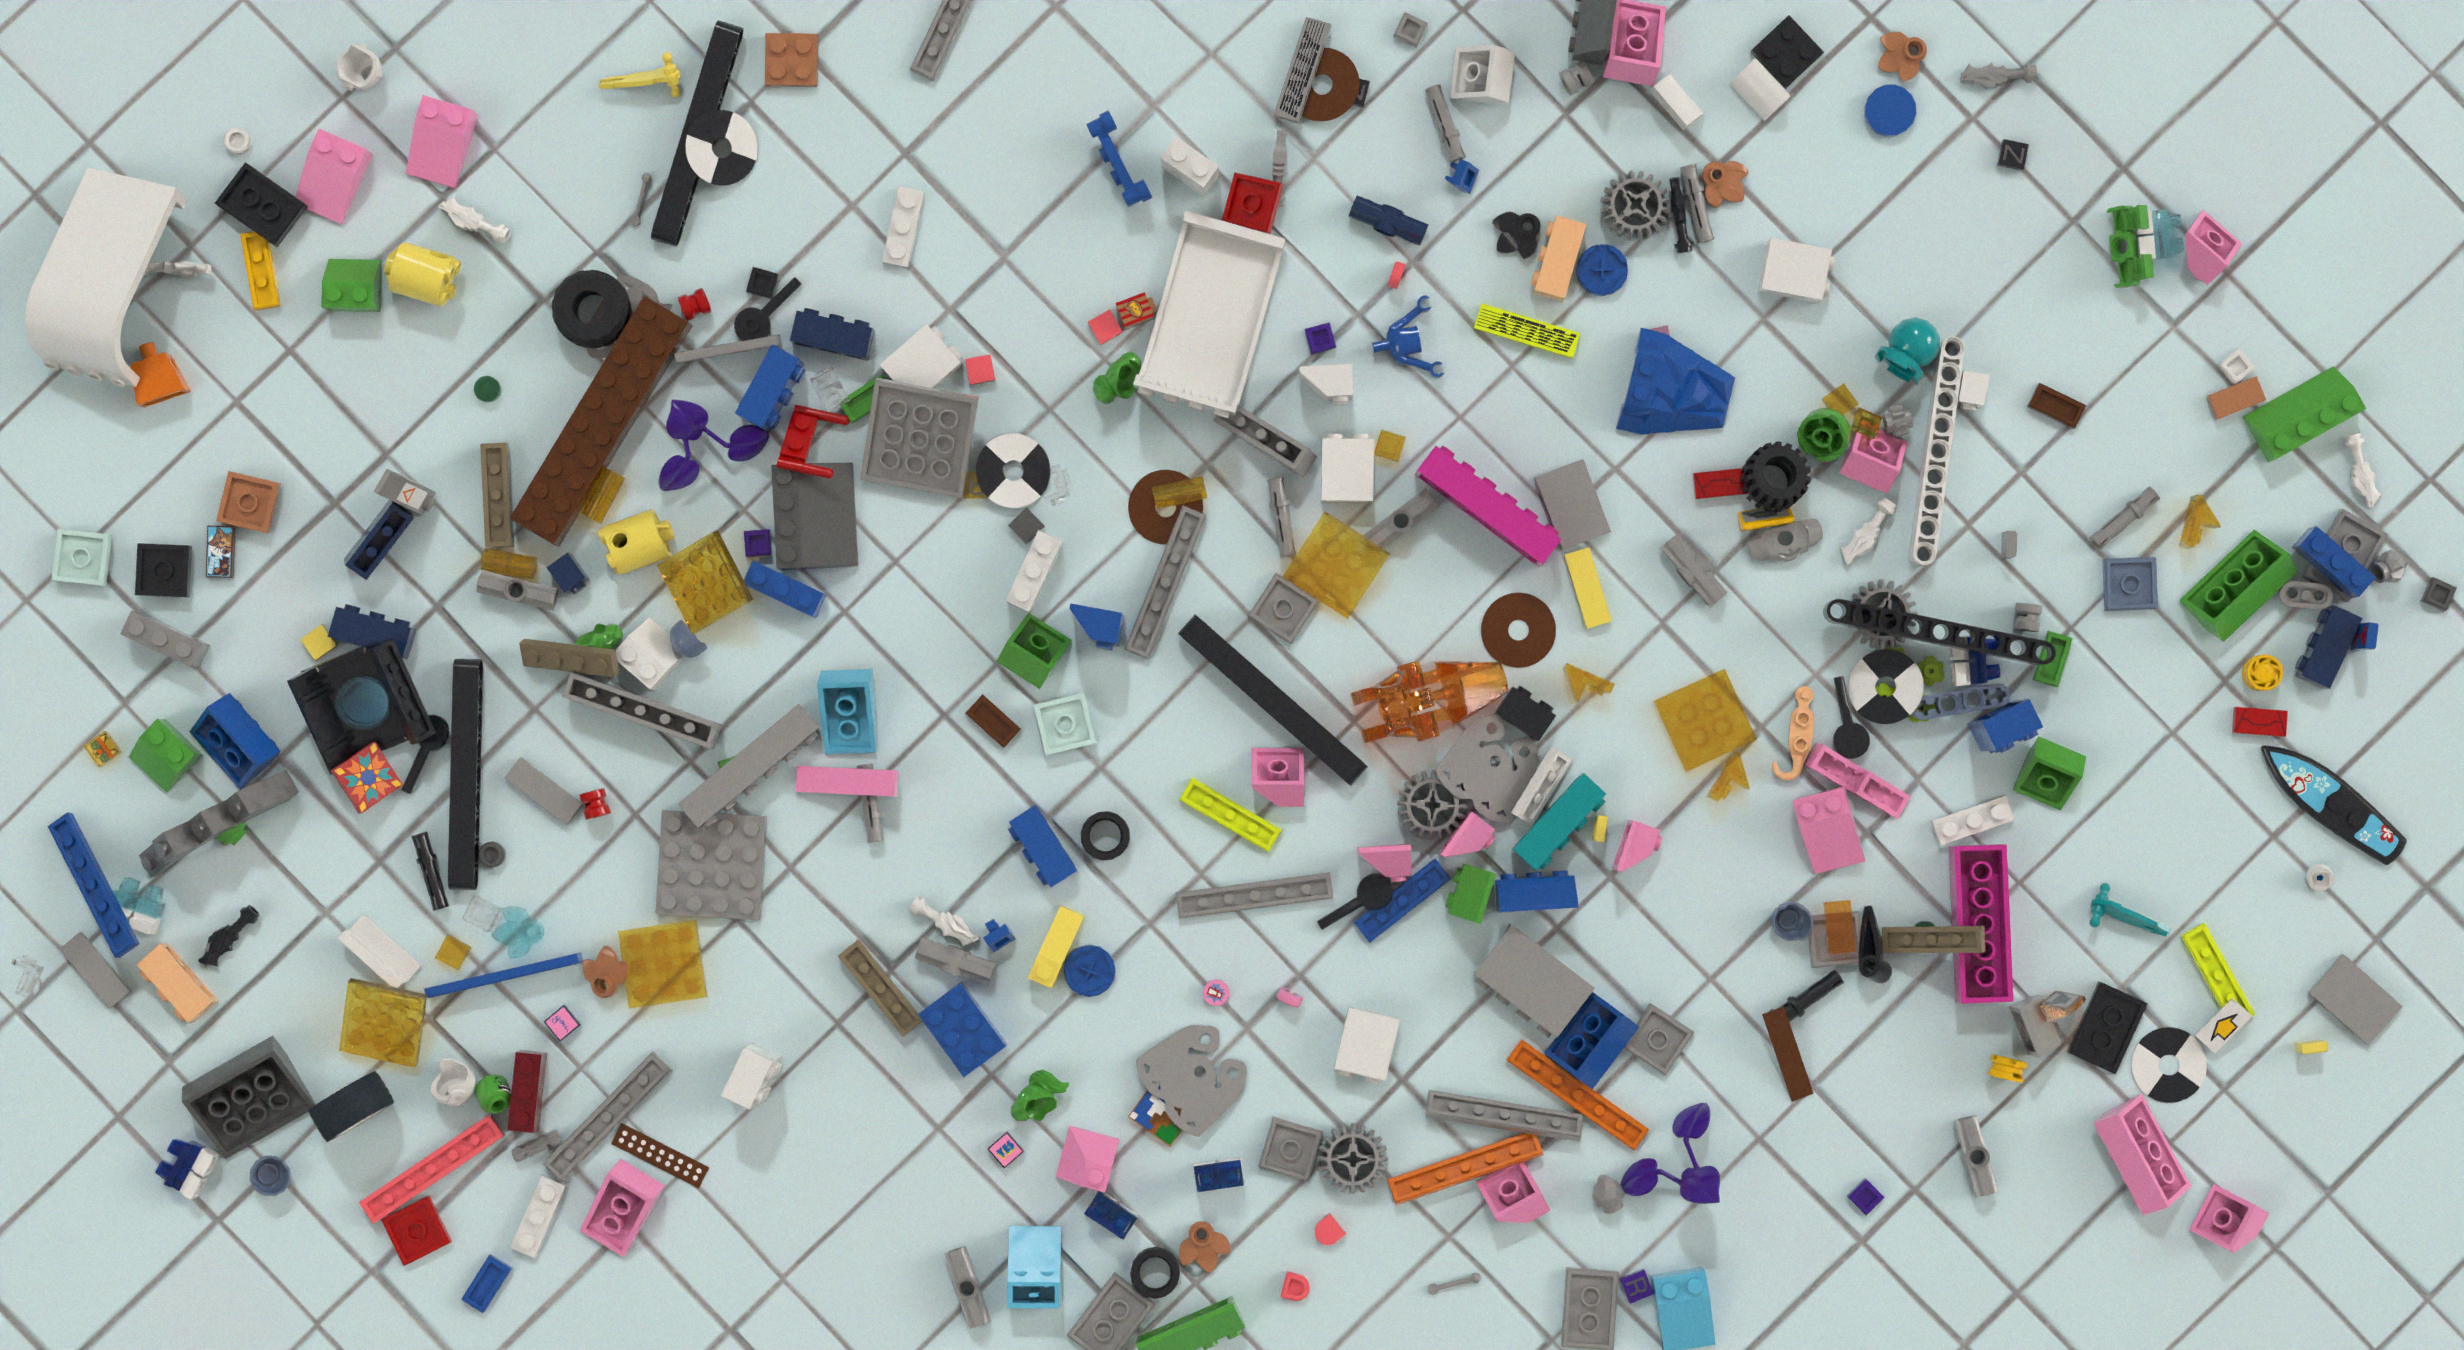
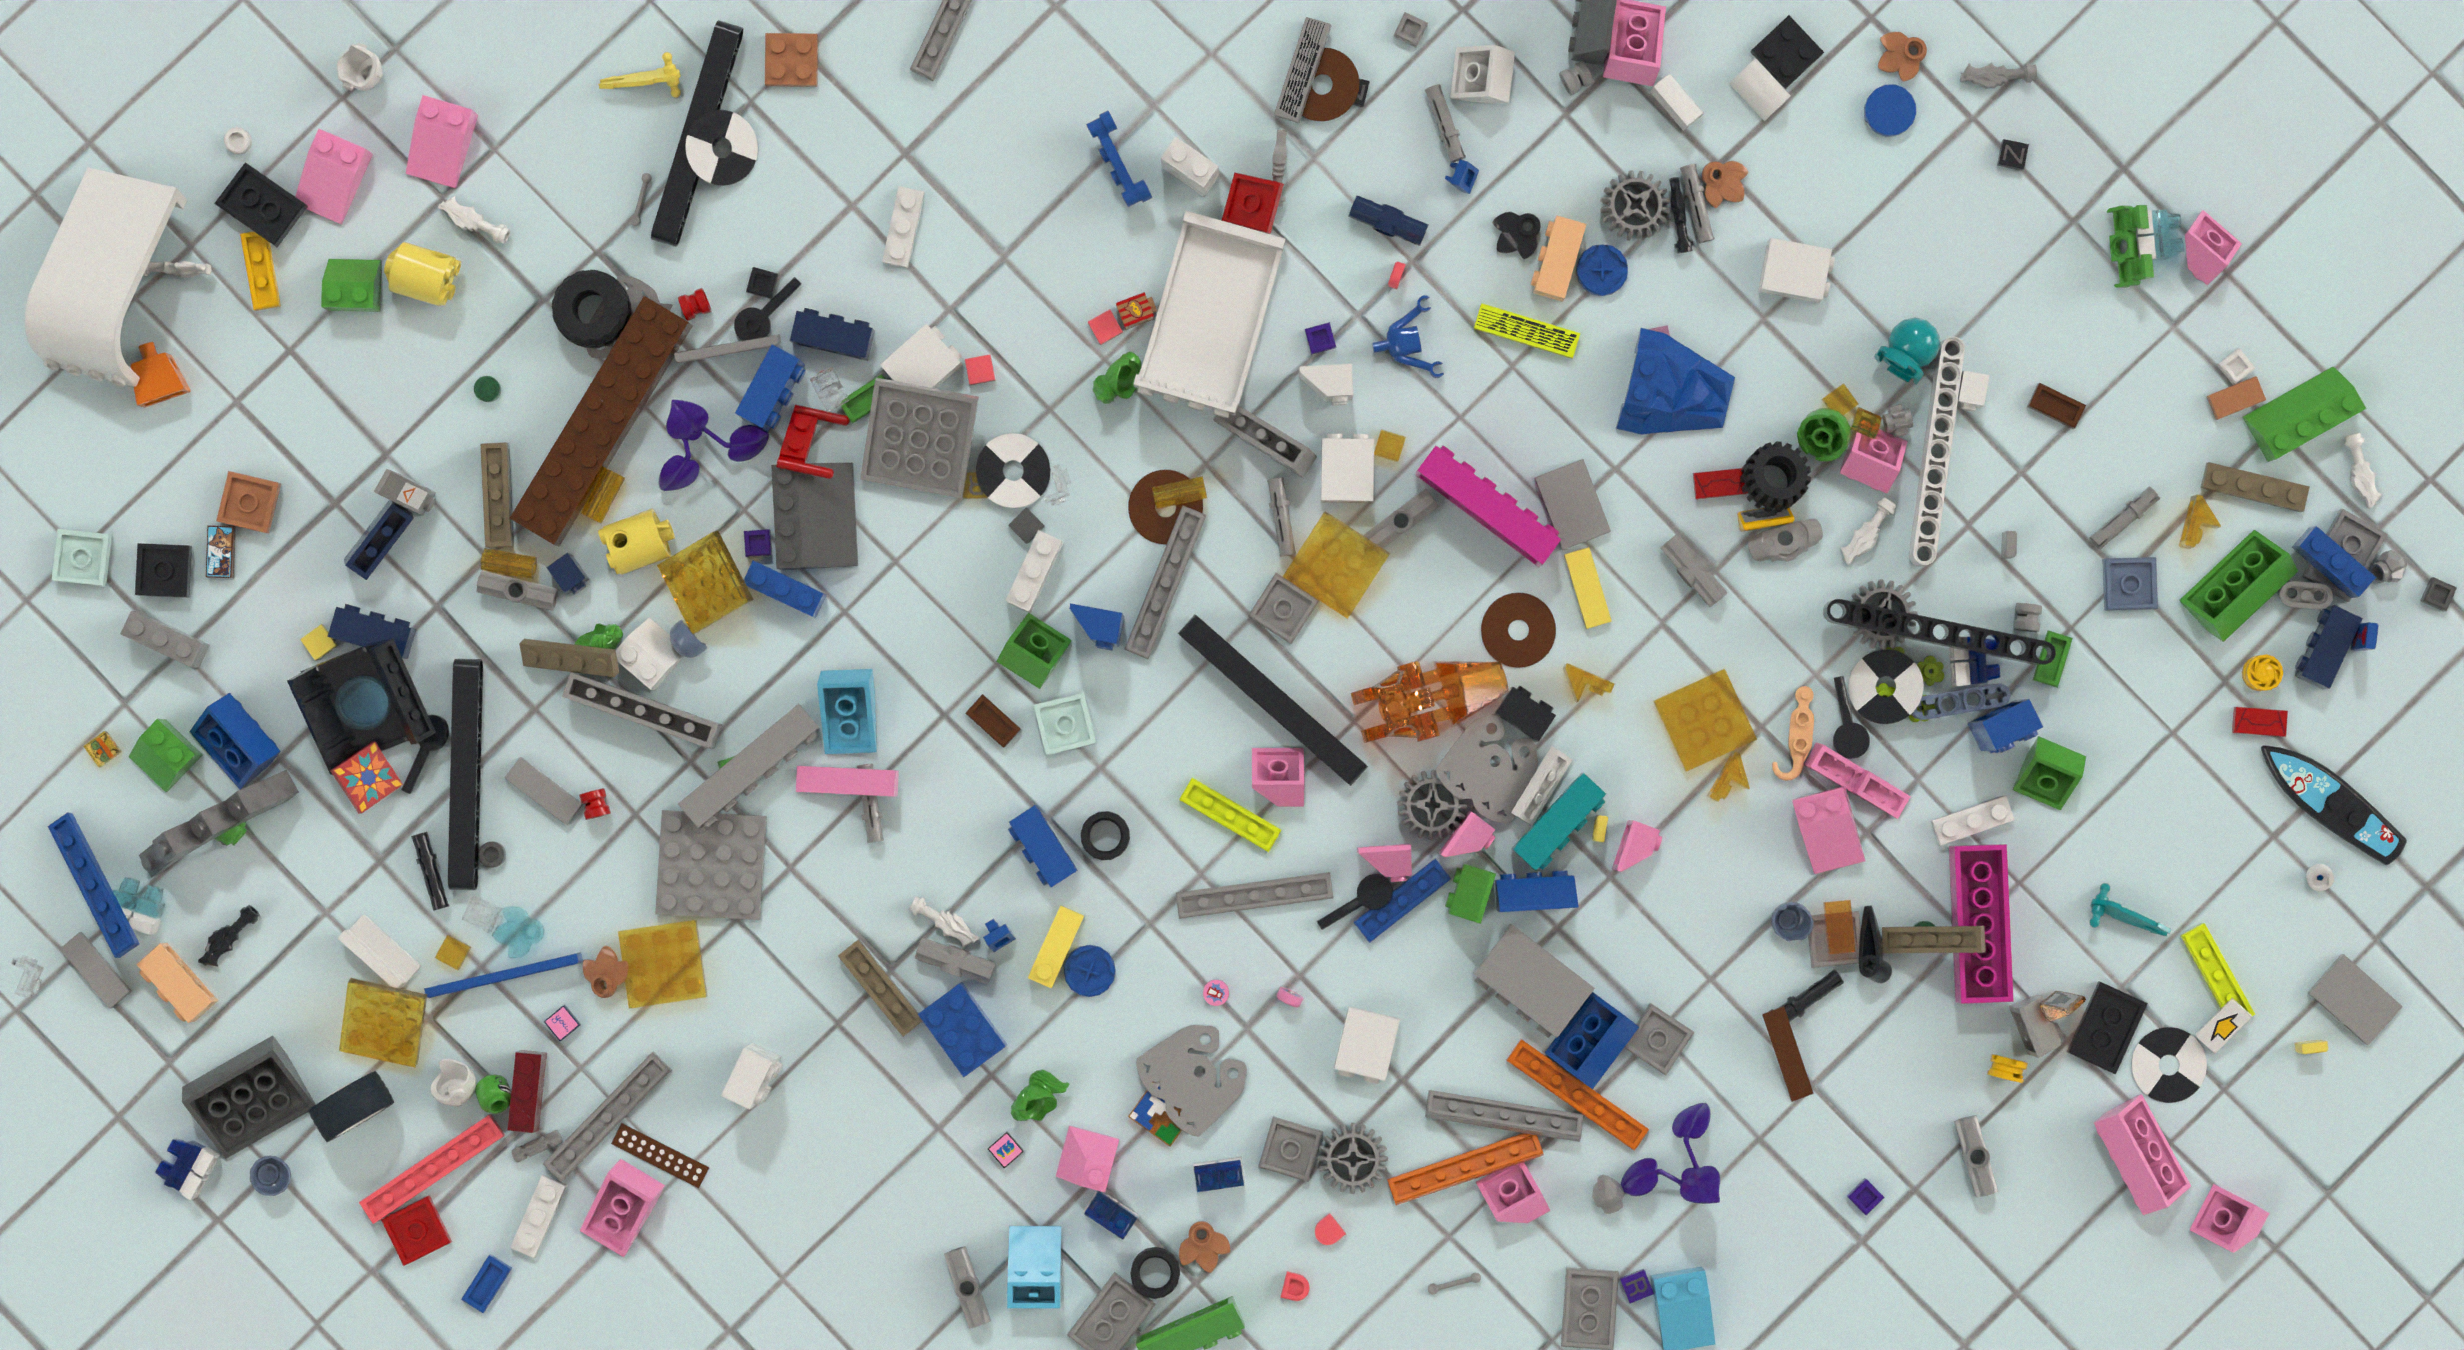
(2255, 487): none -> dark tan plate

